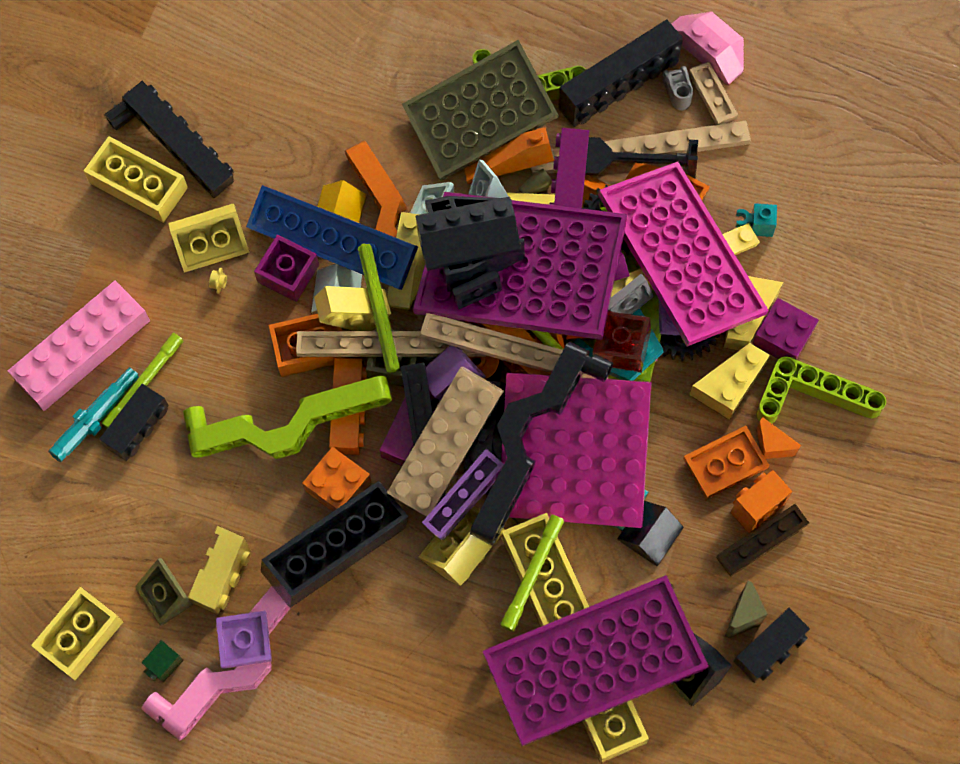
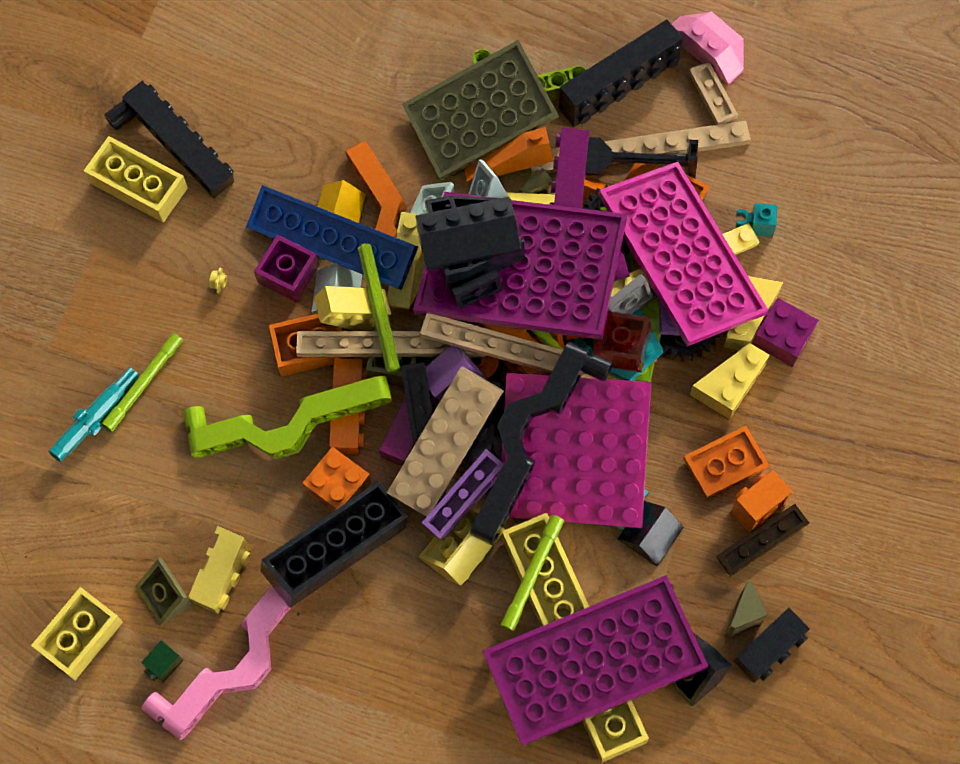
(79, 345): bright pink brick -> none
(134, 422): black brick -> none
(208, 238): light yellow slope -> none
(243, 639): medium lavender plate -> none
(677, 84): light grey piece -> none
(774, 442): orange slope -> none
(816, 389): lime beam -> none

